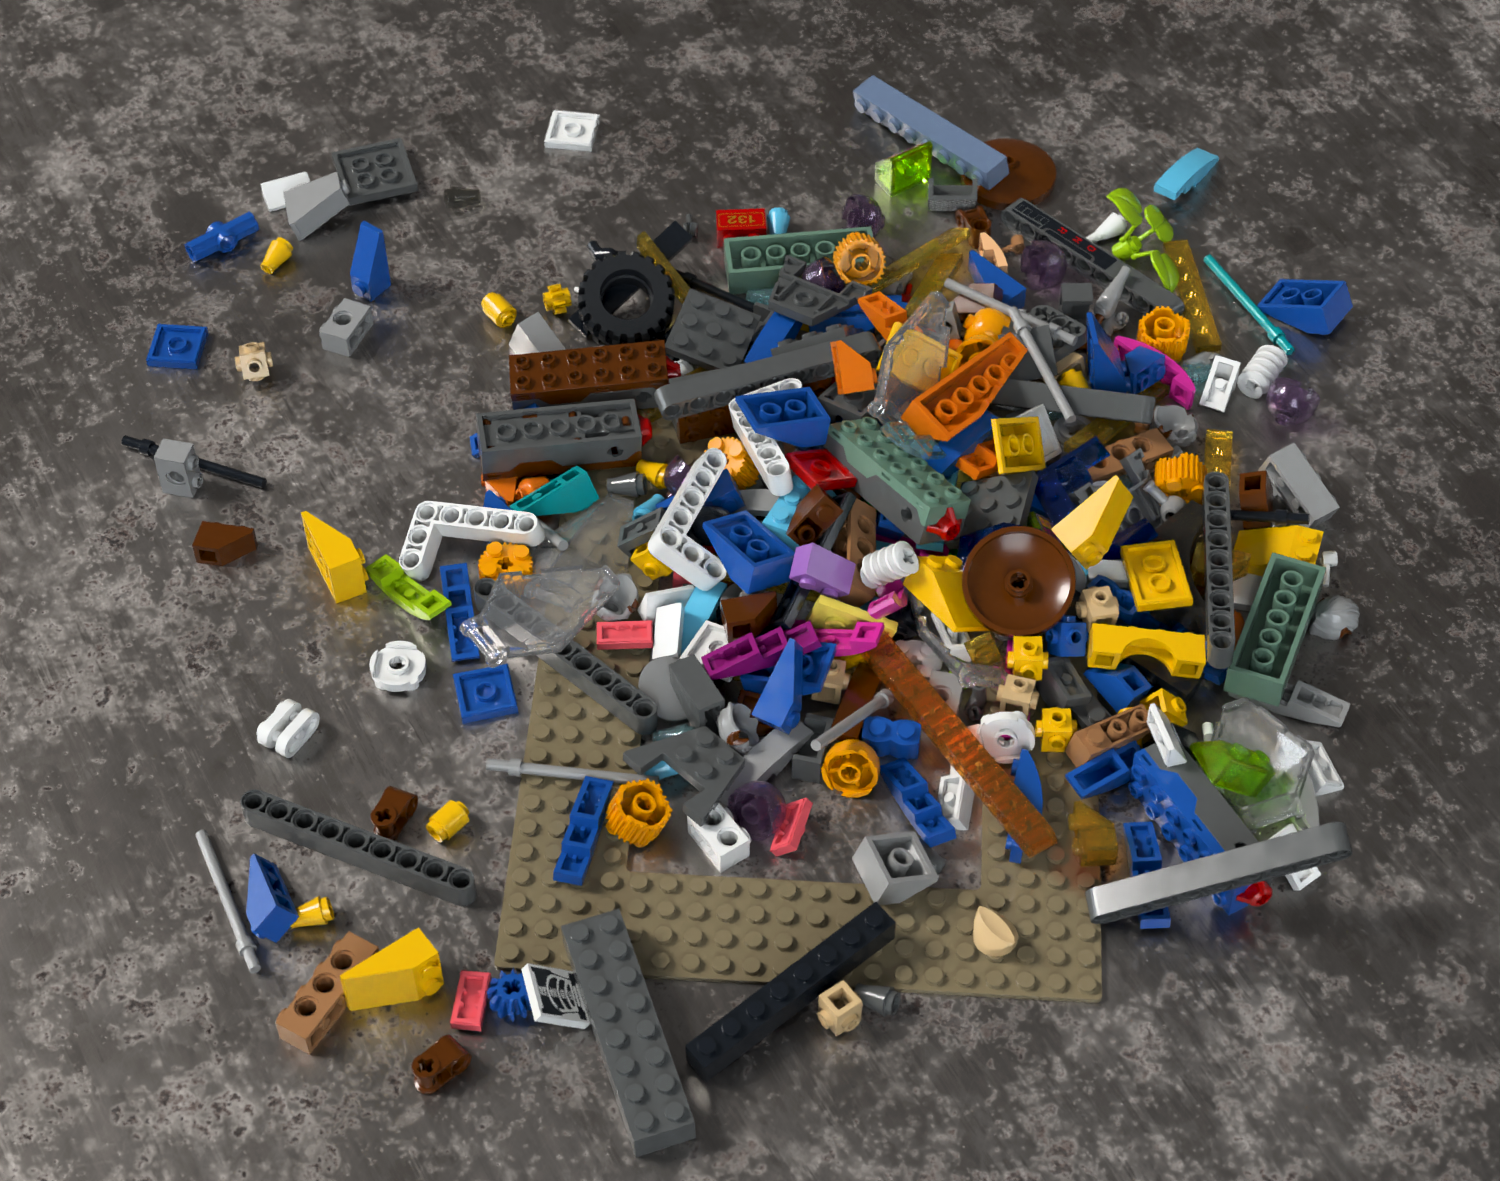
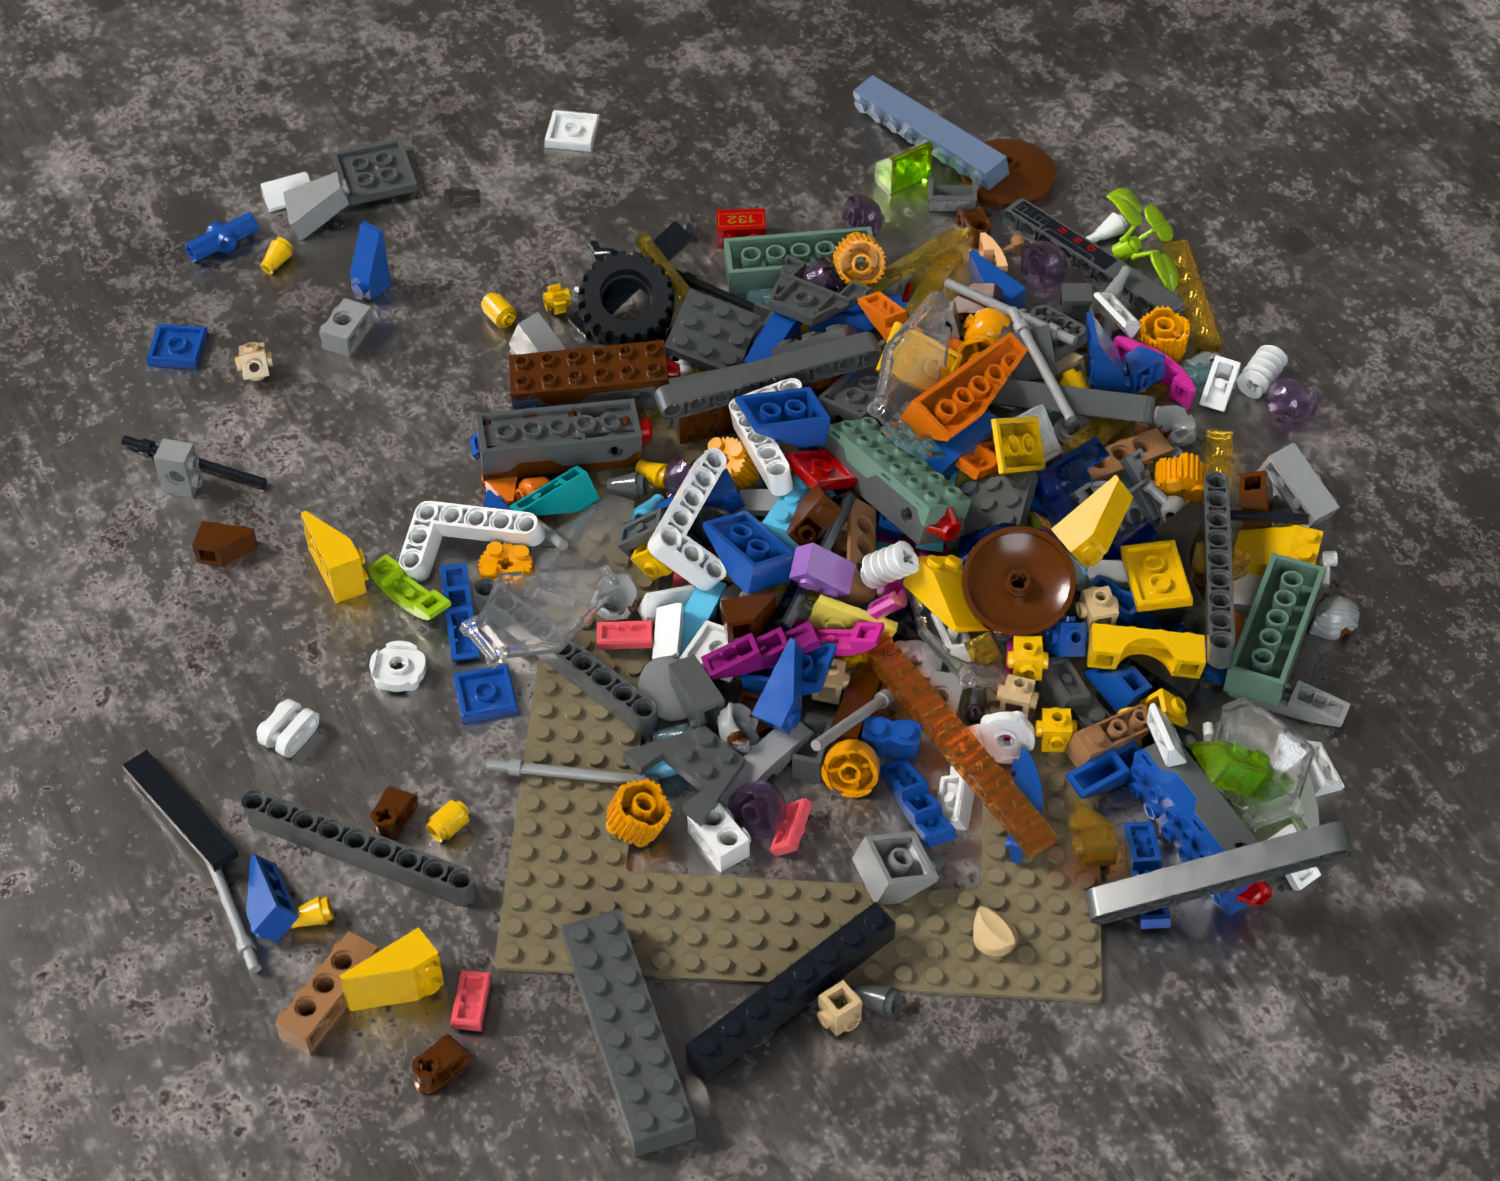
(180, 810): none -> black tile
(509, 995): blue gear -> none
(554, 996): white tile -> none
(583, 831): blue slope -> none
(778, 221): medium azure cone -> none
(851, 369): orange slope -> none
(1118, 313): none -> white slope
(1185, 173): medium azure slope -> none
(1275, 334): teal bar -> none
(1308, 304): blue slope -> none

